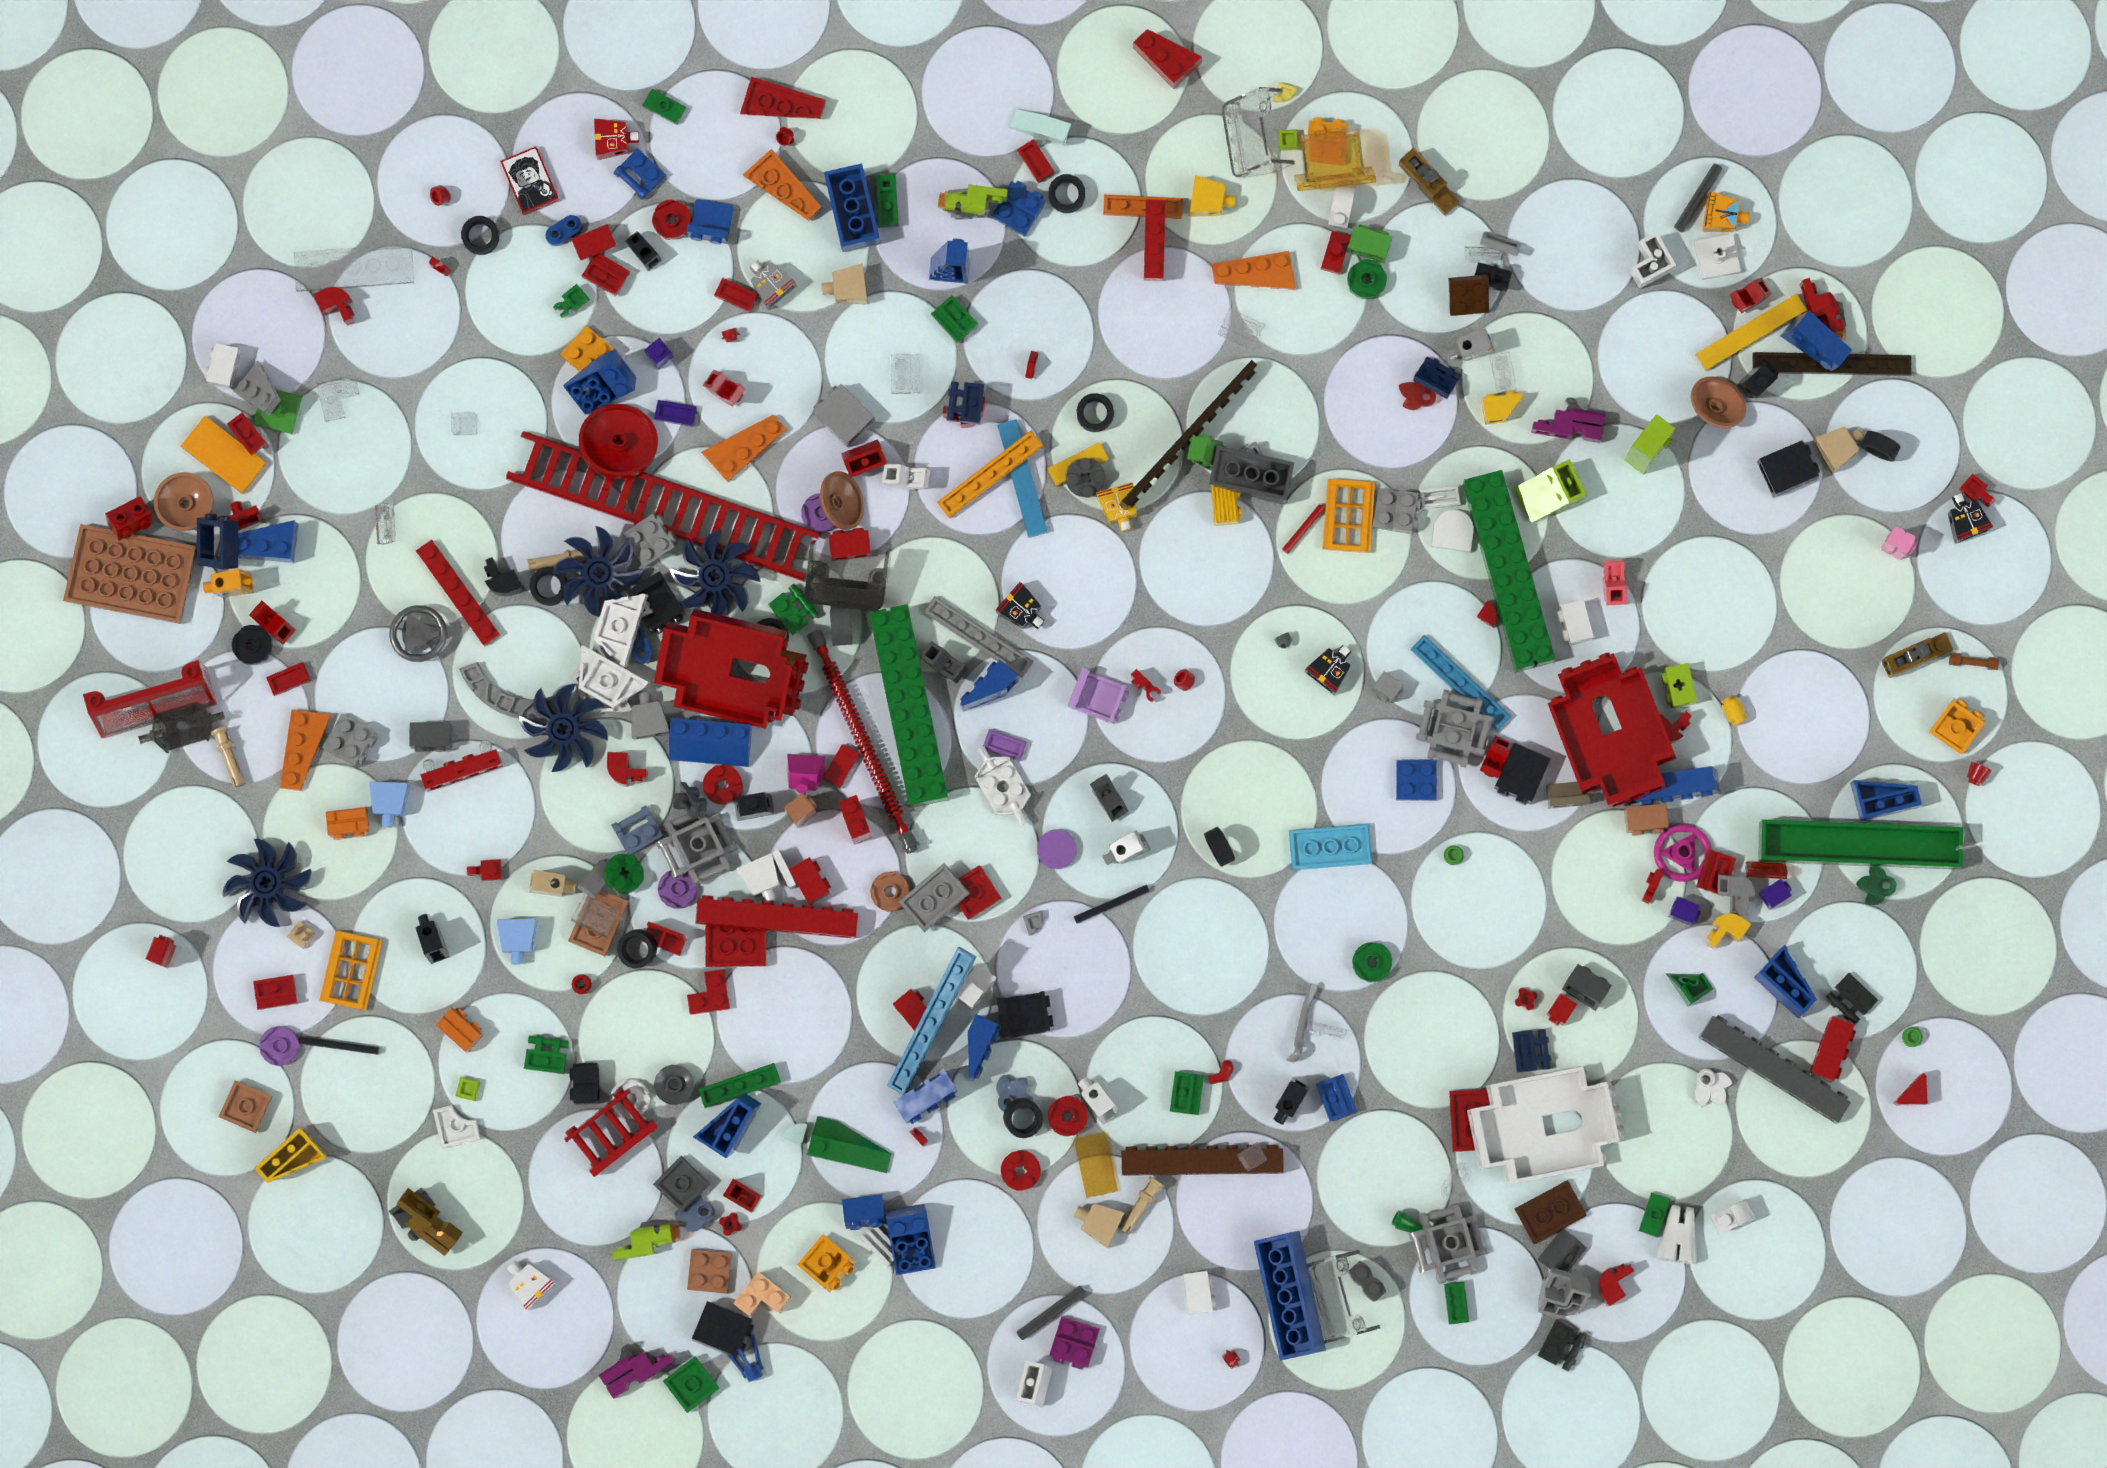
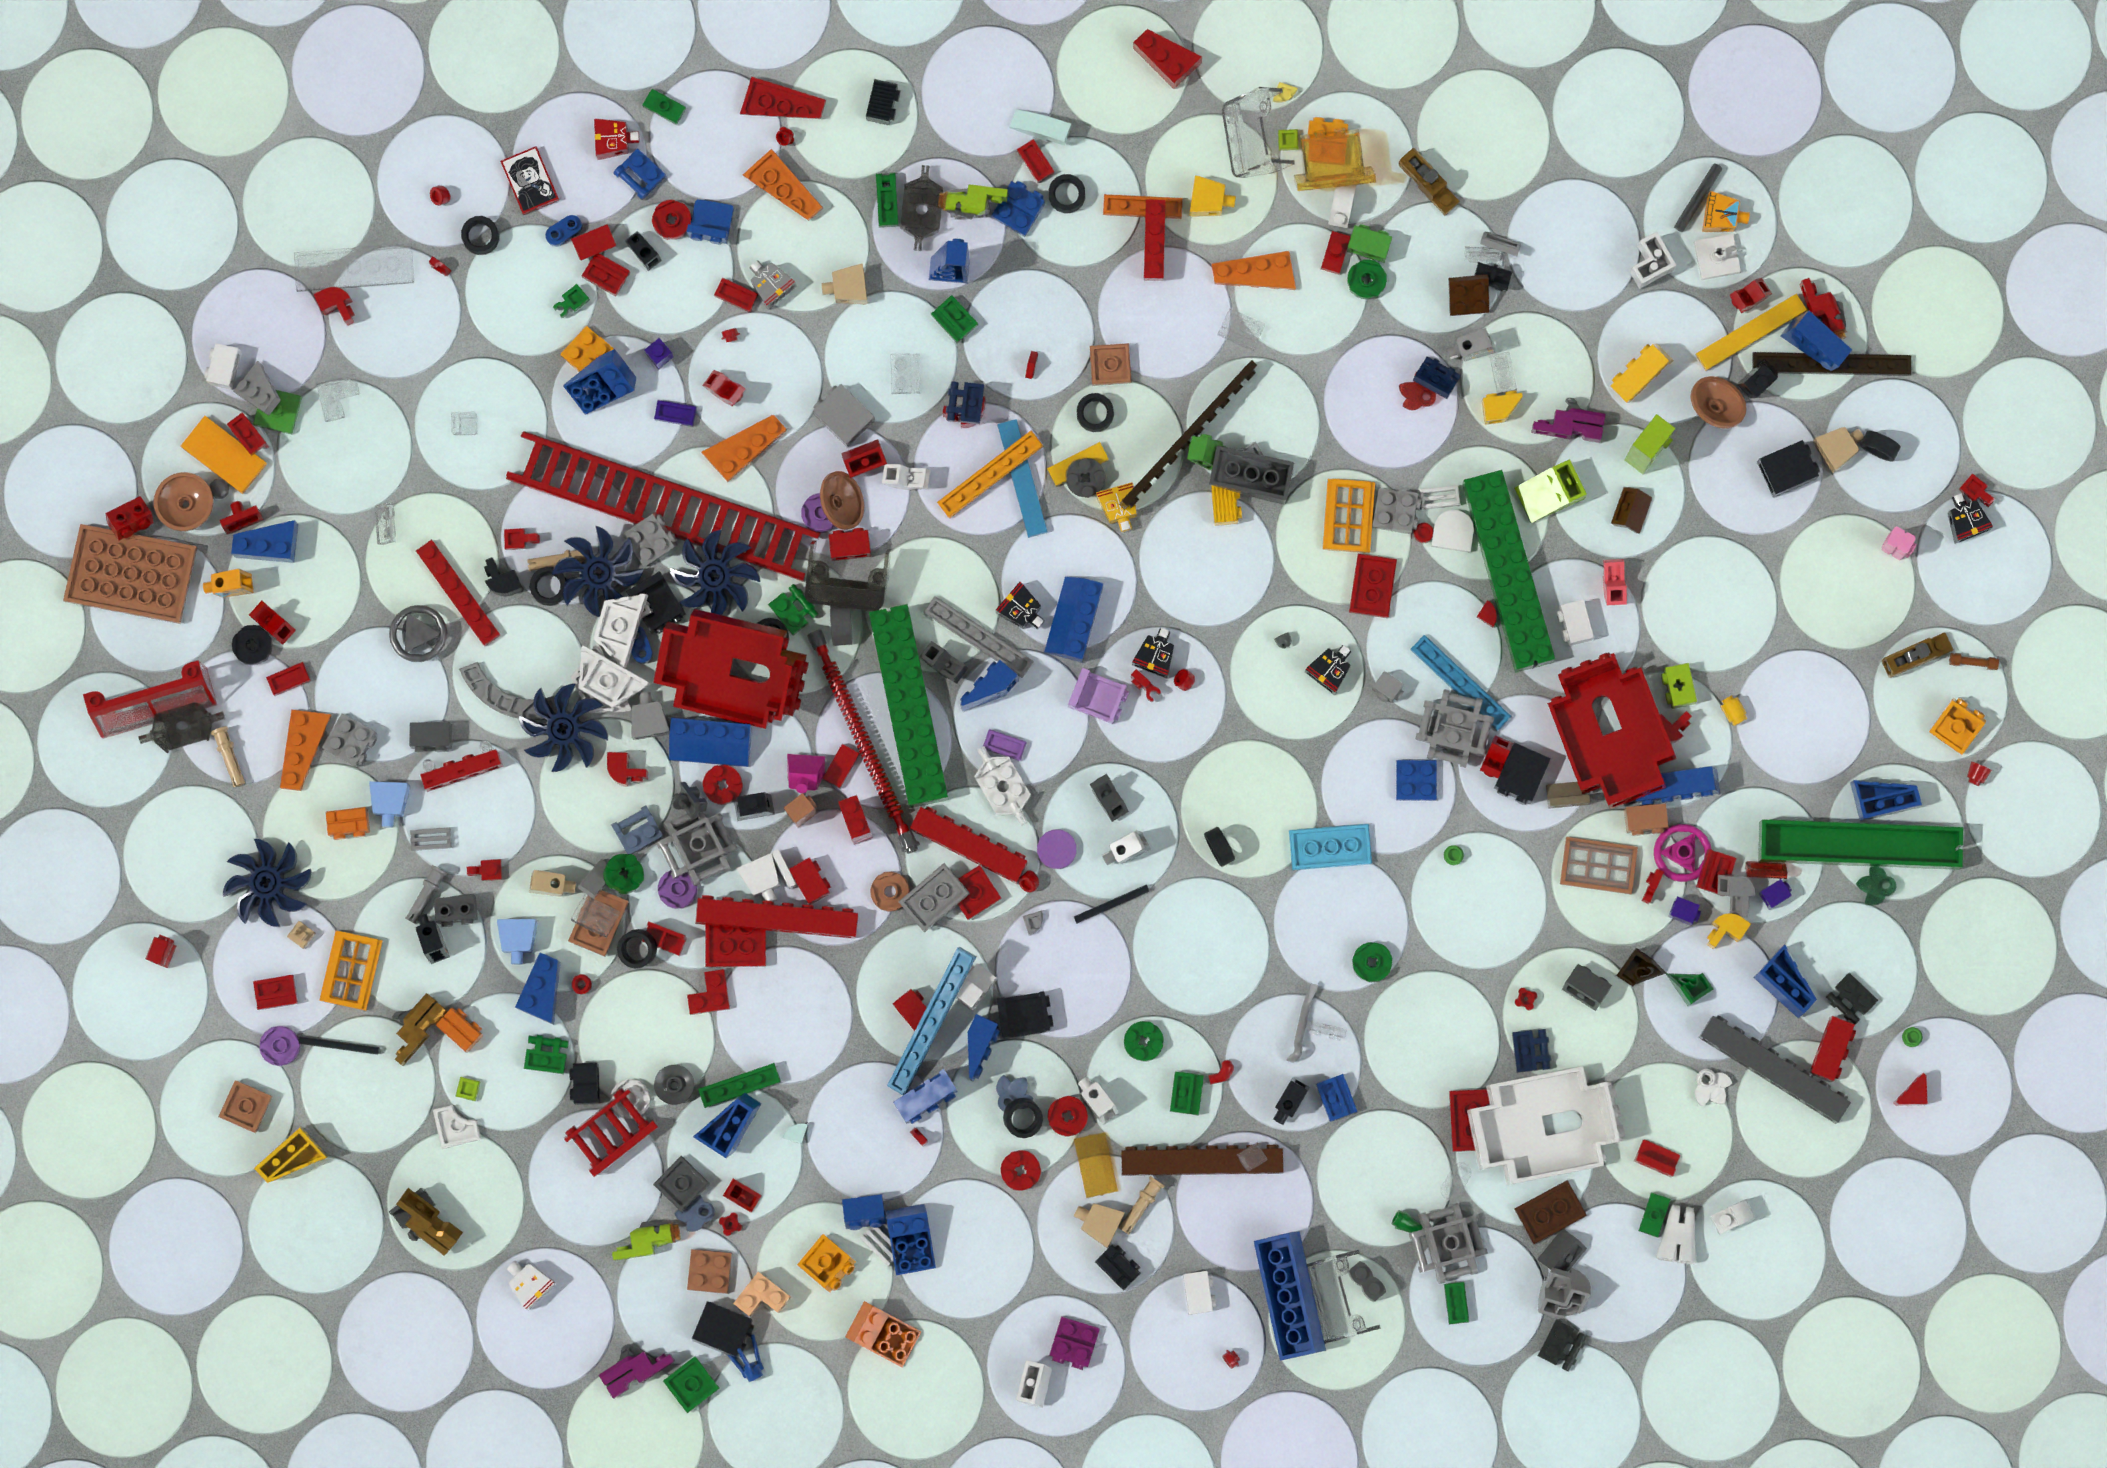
(219, 488): none -> dark grey tile
(228, 542): dark blue window -> none
(413, 840): none -> light grey tile
(415, 1024): none -> pearl gold plate
(430, 885): none -> light grey pin
(455, 909): none -> dark grey brick
(516, 539): none -> red plate
(540, 990): none -> blue wedge
(618, 441): red dish -> none
(842, 1145): green wedge -> none
(852, 207): blue brick -> none
(882, 102): none -> black brick
(883, 1334): none -> orange slope
(916, 193): none -> clear smoke plate
(969, 845): none -> red brick
(1029, 881): none -> red tile
(1050, 1313): dark grey axle -> none
(1074, 618): none -> blue slope
(1110, 364): none -> nougat plate
(1118, 1267): none -> black brick
(1133, 1036): none -> green plate
(1155, 654): none -> black torso
(1303, 528): red bar -> none
(1372, 585): none -> red tile
(1423, 533): none -> red tile
(1561, 1010): red brick -> none
(1598, 865): none -> clear piece
(1608, 1284): red brick -> none
(1631, 509): none -> reddish brown panel
(1639, 968): none -> dark brown slope
(1641, 372): none -> yellow wedge
(1657, 1158): none -> red panel

